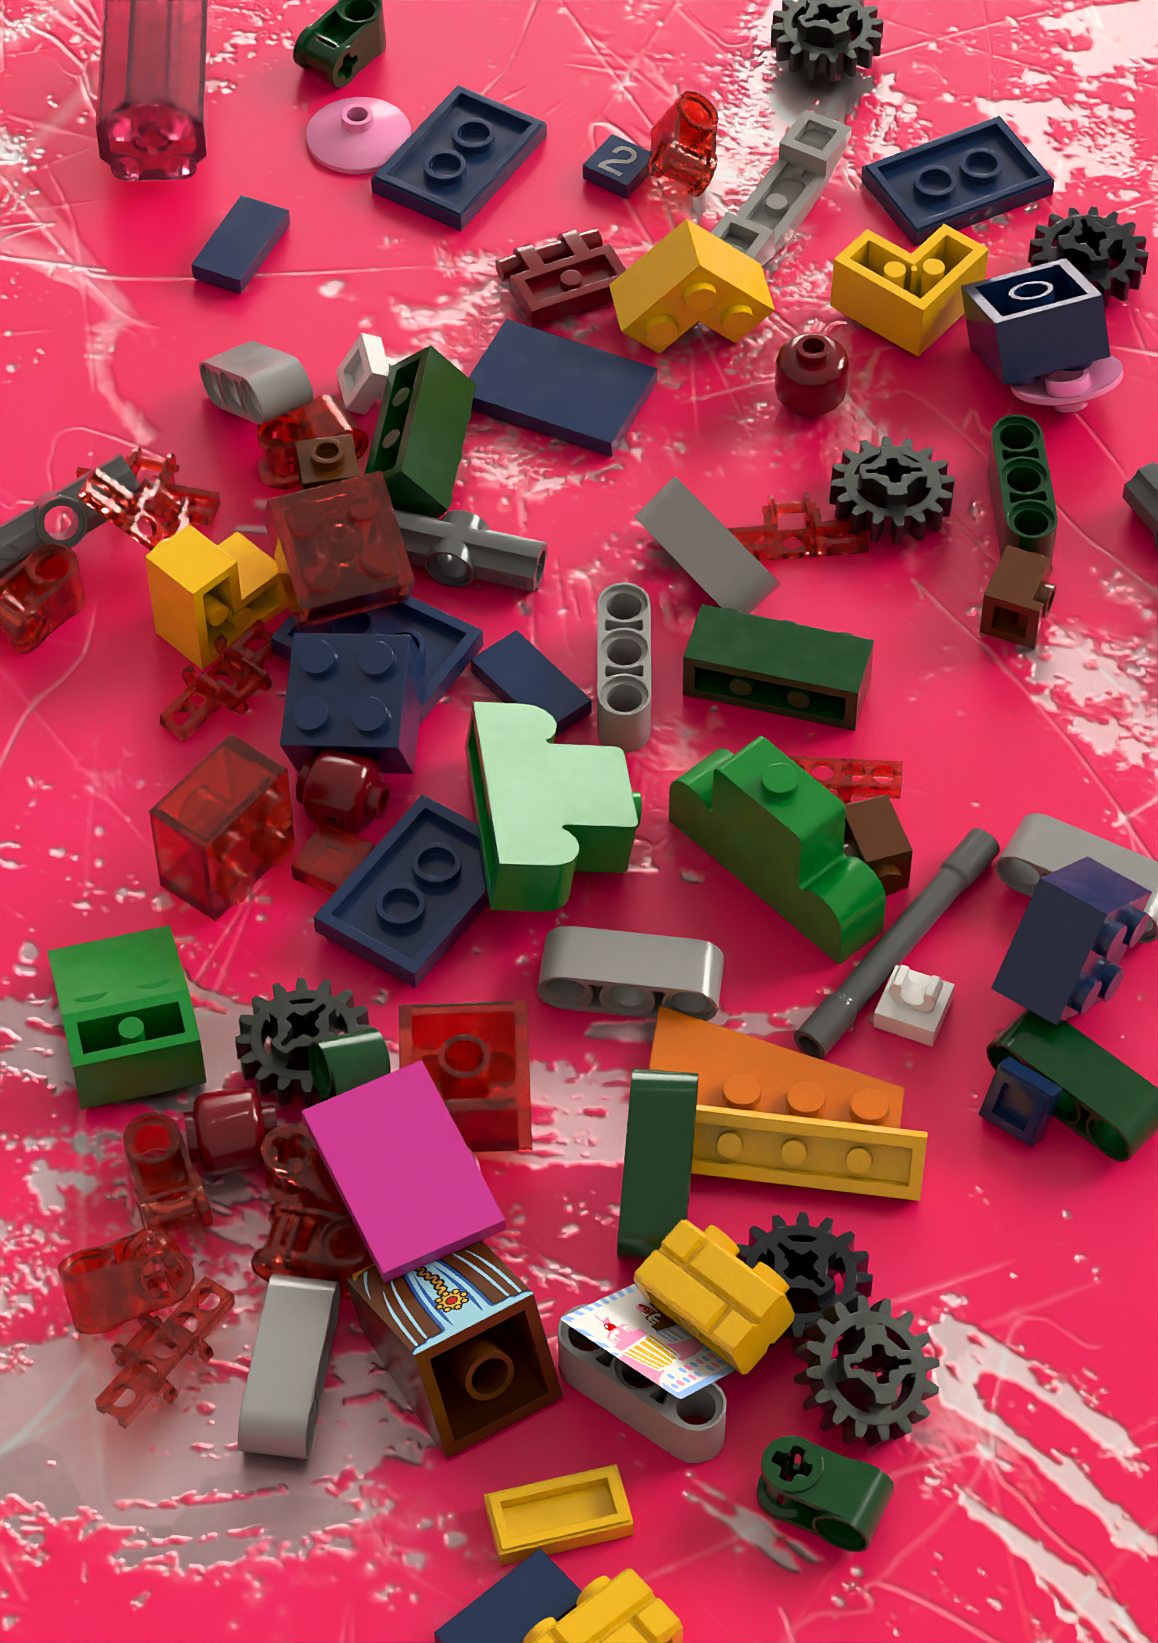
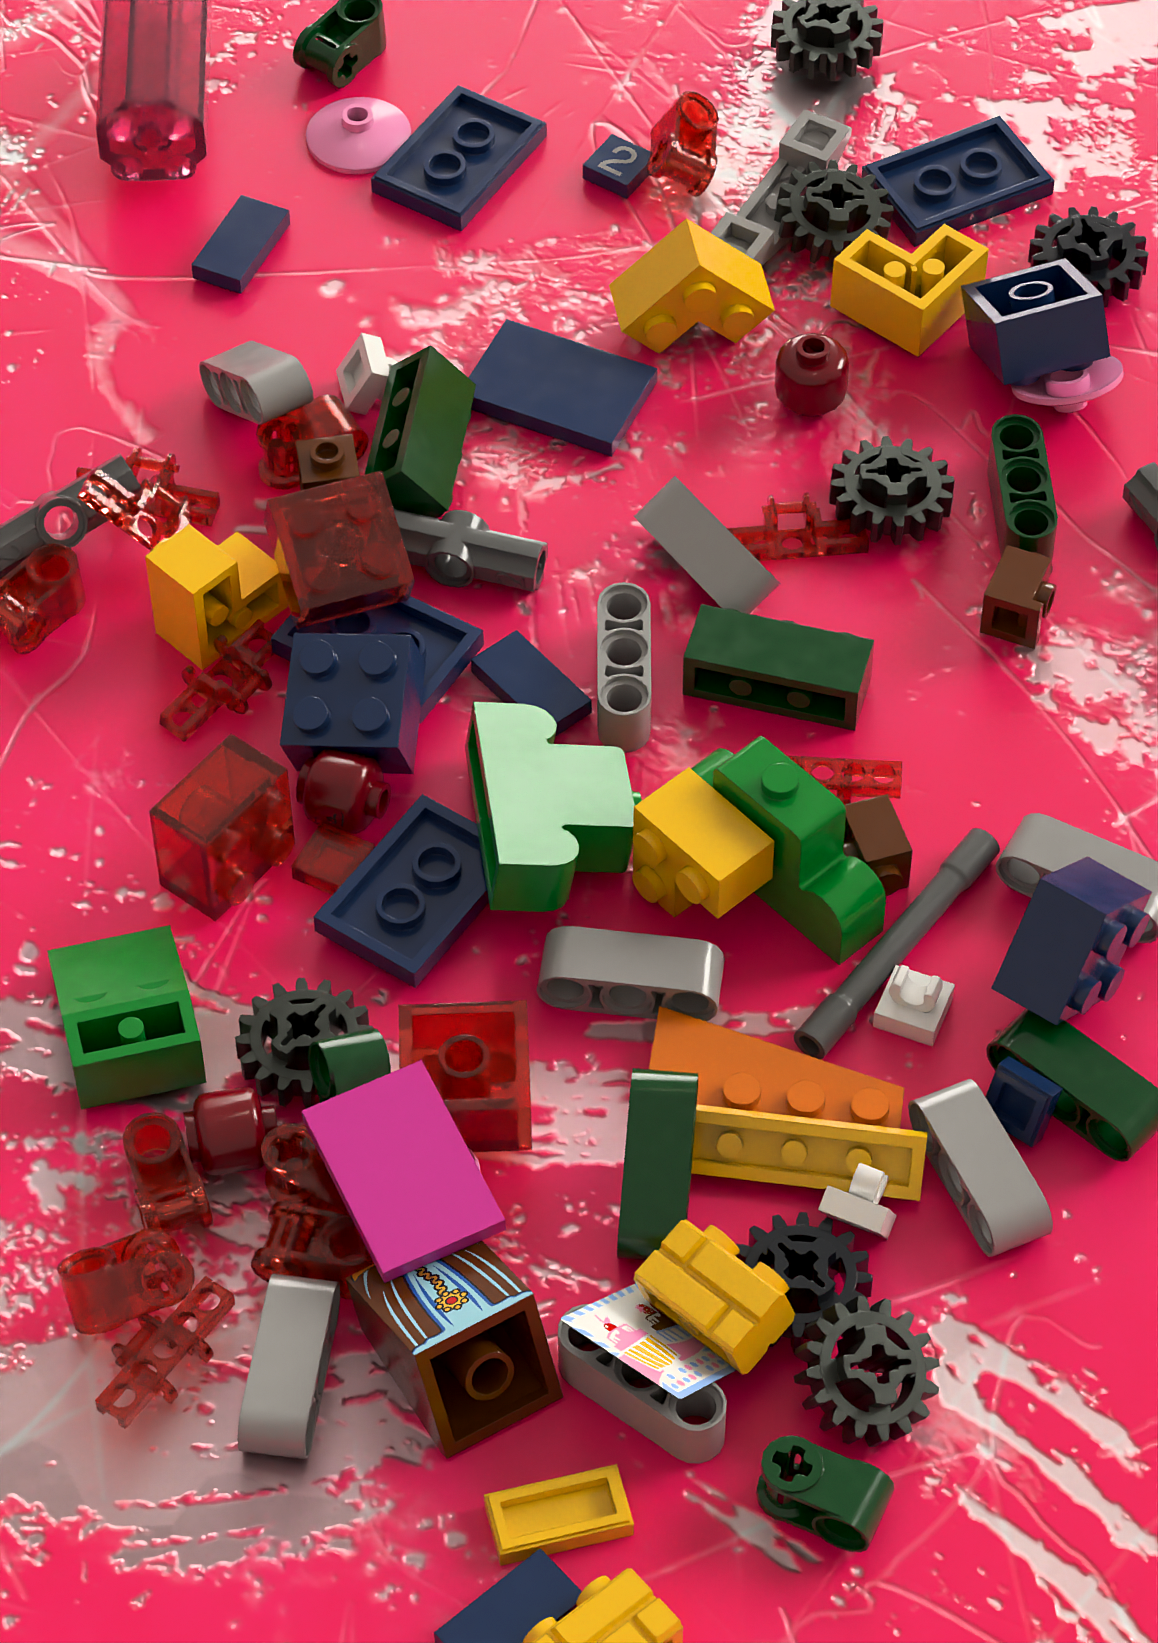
(561, 275): dark red plate -> none
(697, 848): none -> yellow brick
(830, 209): none -> pearl dark grey gear
(861, 1205): none -> white tile
(981, 1168): none -> light grey beam

